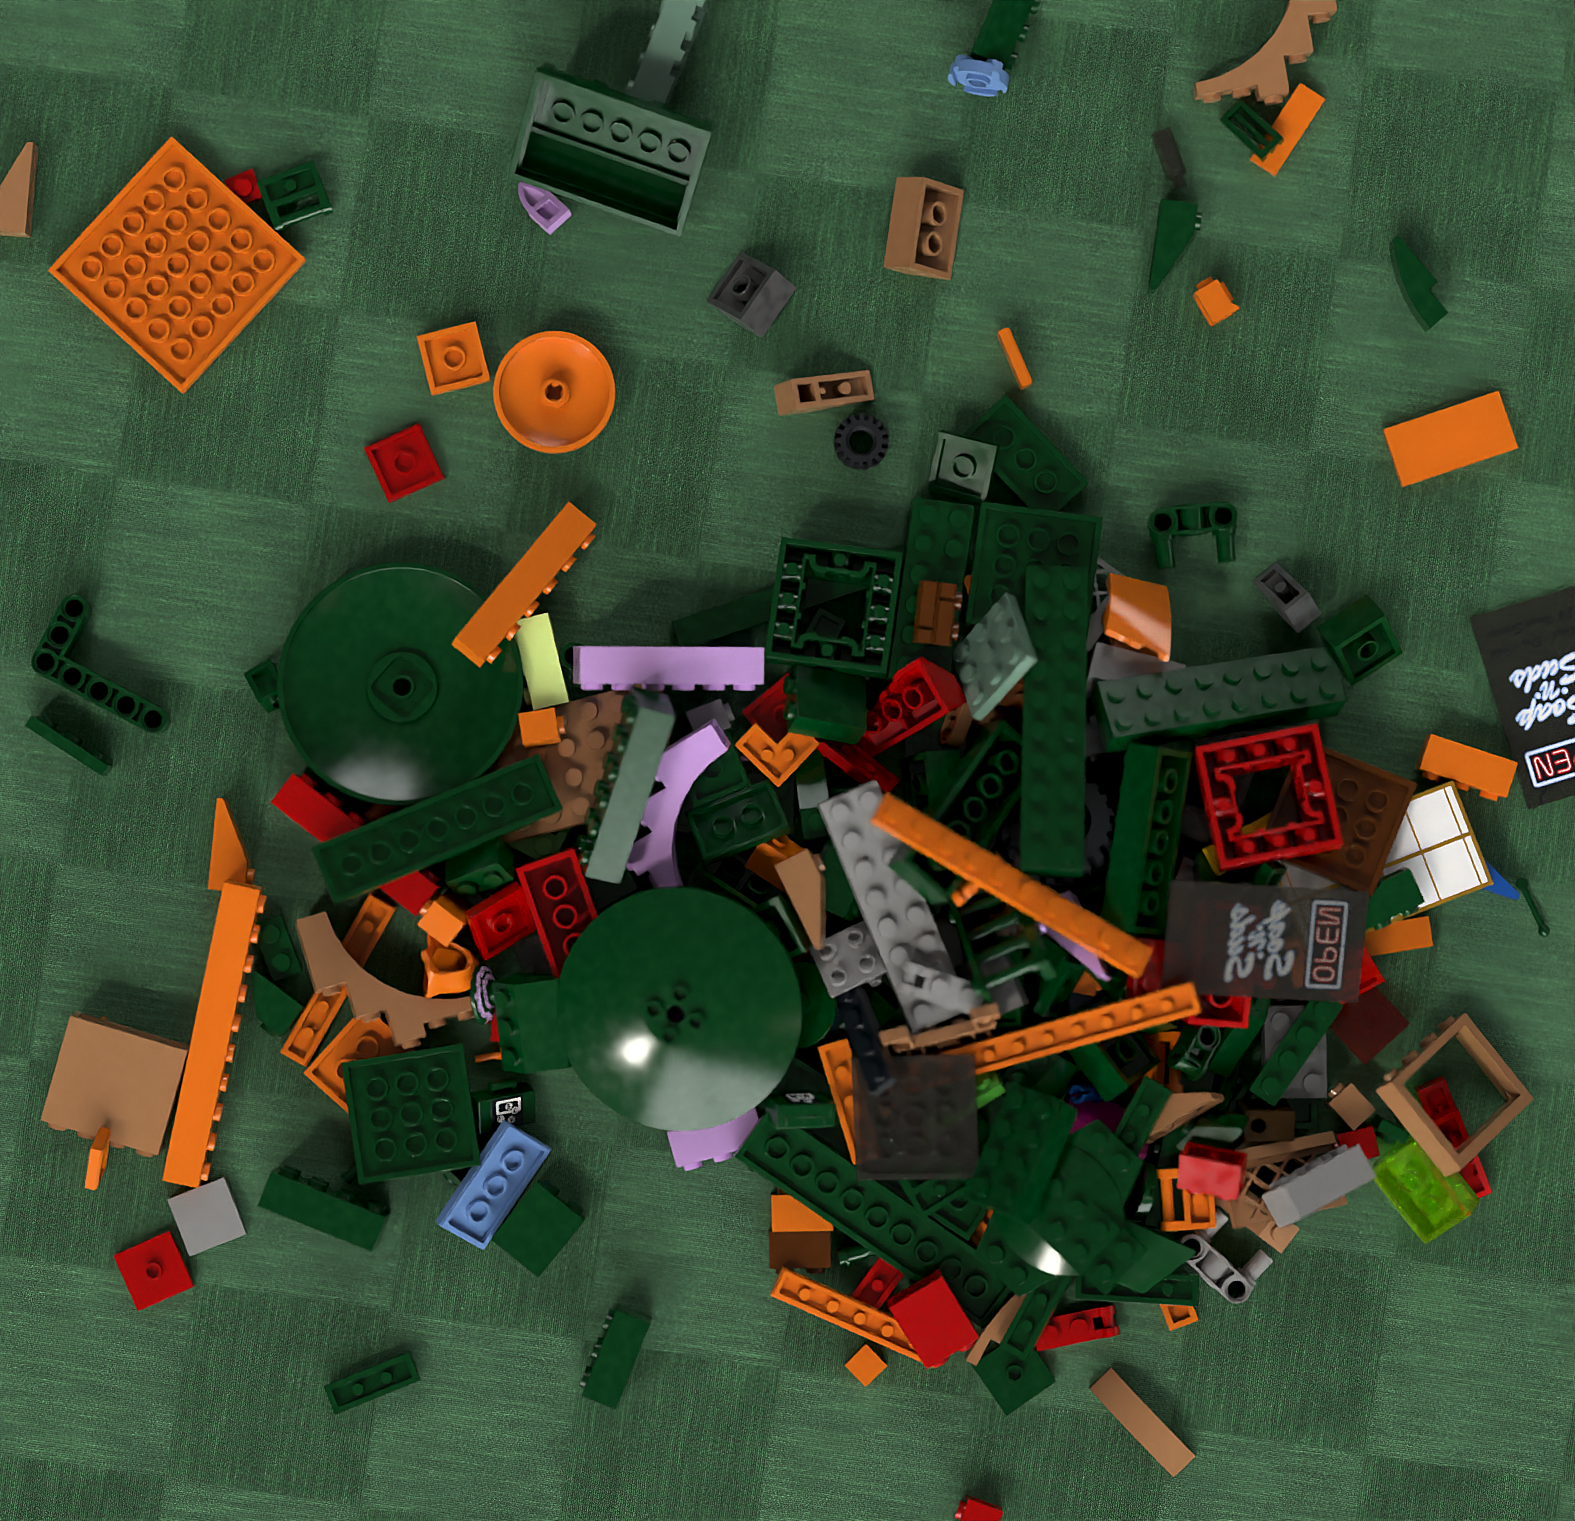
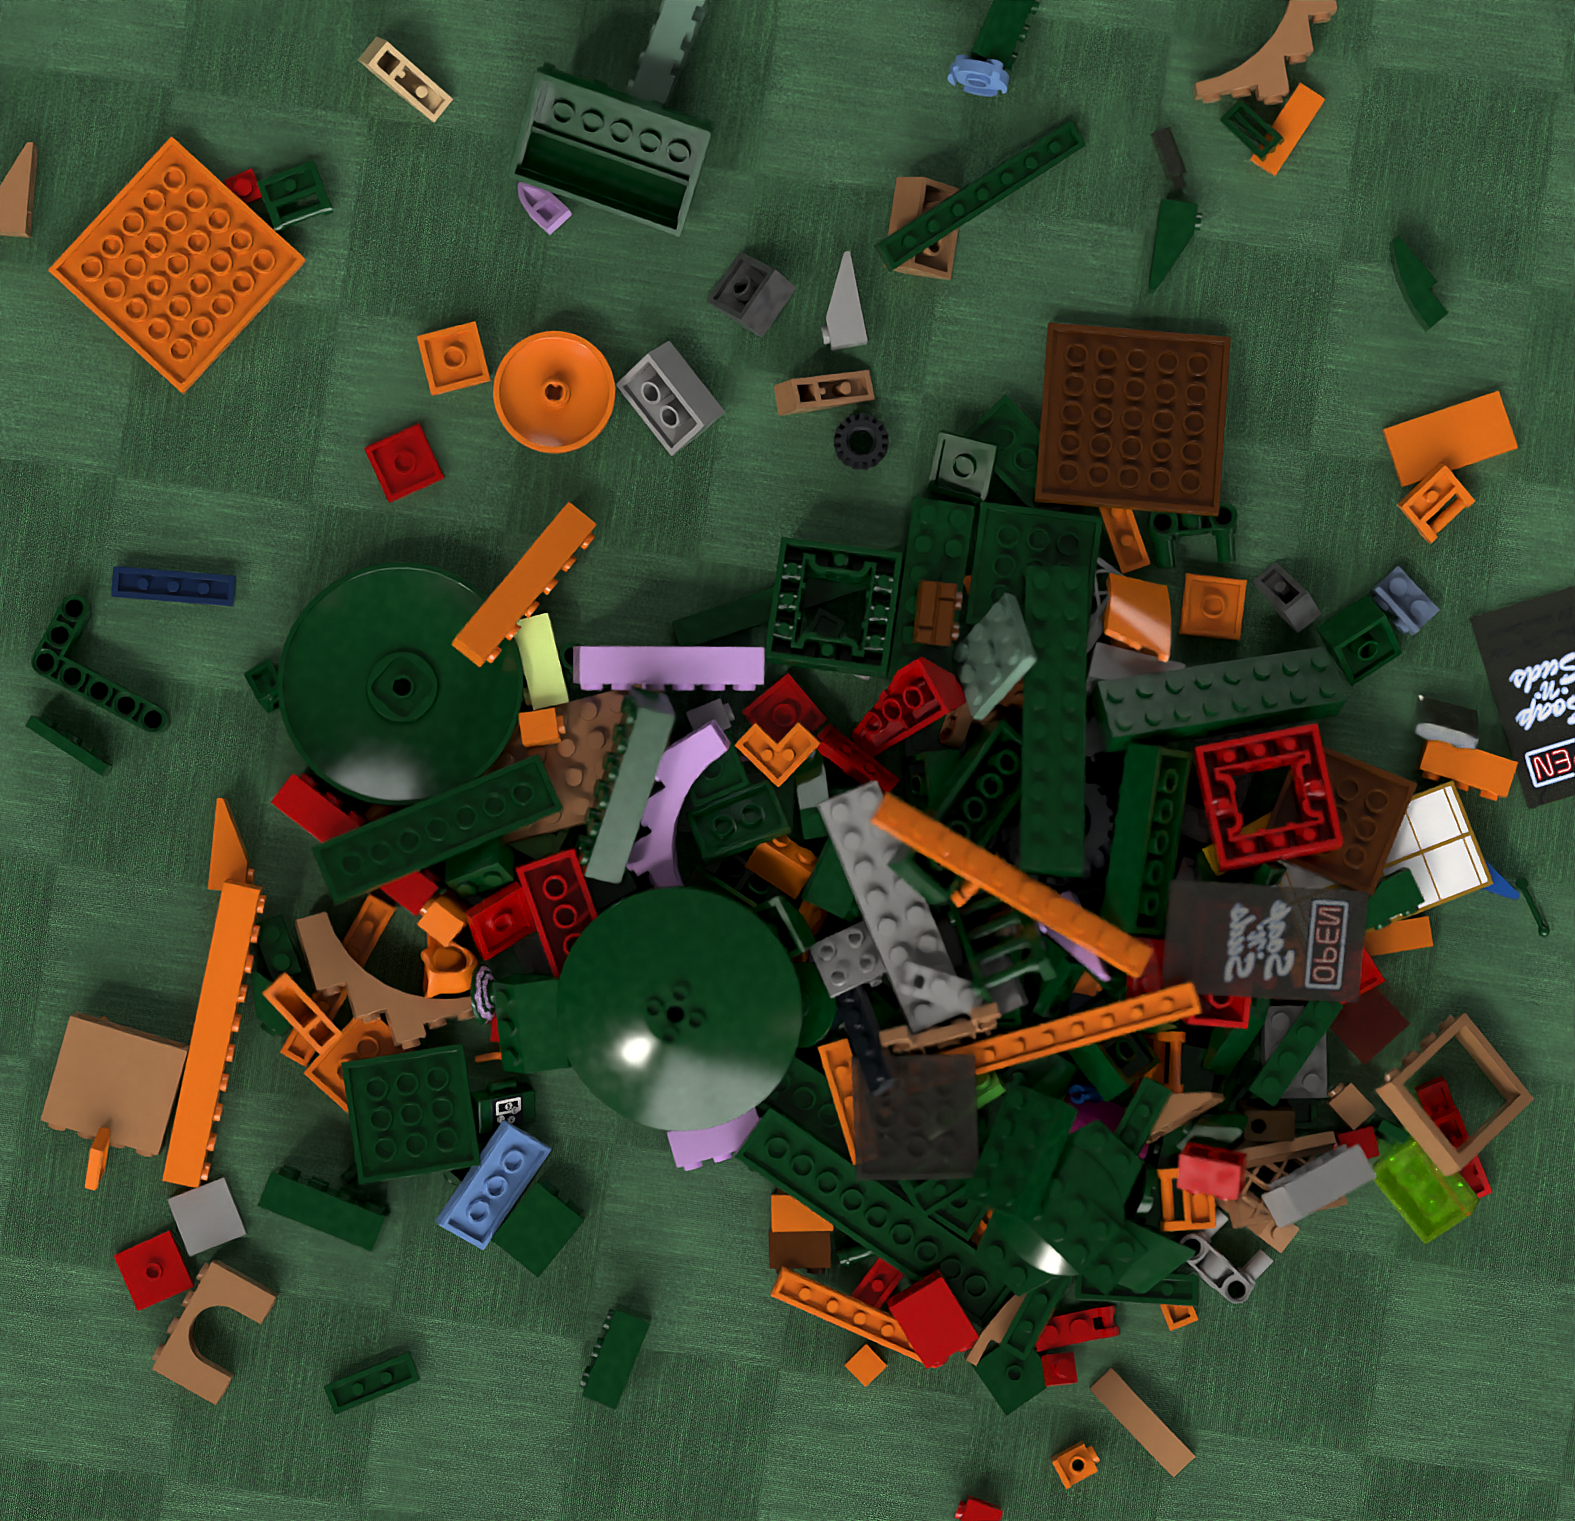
(173, 586): none -> dark blue plate
(180, 1358): none -> medium nougat arch
(302, 1013): none -> orange slope
(405, 78): none -> tan slope
(670, 397): none -> light grey slope
(800, 1110): dark green piece -> none
(807, 890): medium nougat slope -> none
(825, 704): dark green brick -> none
(844, 316): none -> light grey slope
(979, 195): none -> dark green tile
(1014, 358): orange tile -> none
(1059, 1369): none -> red plate
(1064, 1460): none -> orange brick
(1124, 539): none -> orange plate
(1132, 419): none -> reddish brown plate
(1193, 1054): dark green piece -> none
(1212, 607): none -> orange plate
(1214, 300): orange window -> none
(1404, 601): none -> sand blue bracket
(1430, 496): none -> orange plate
(1446, 722): none -> clear smoke plate

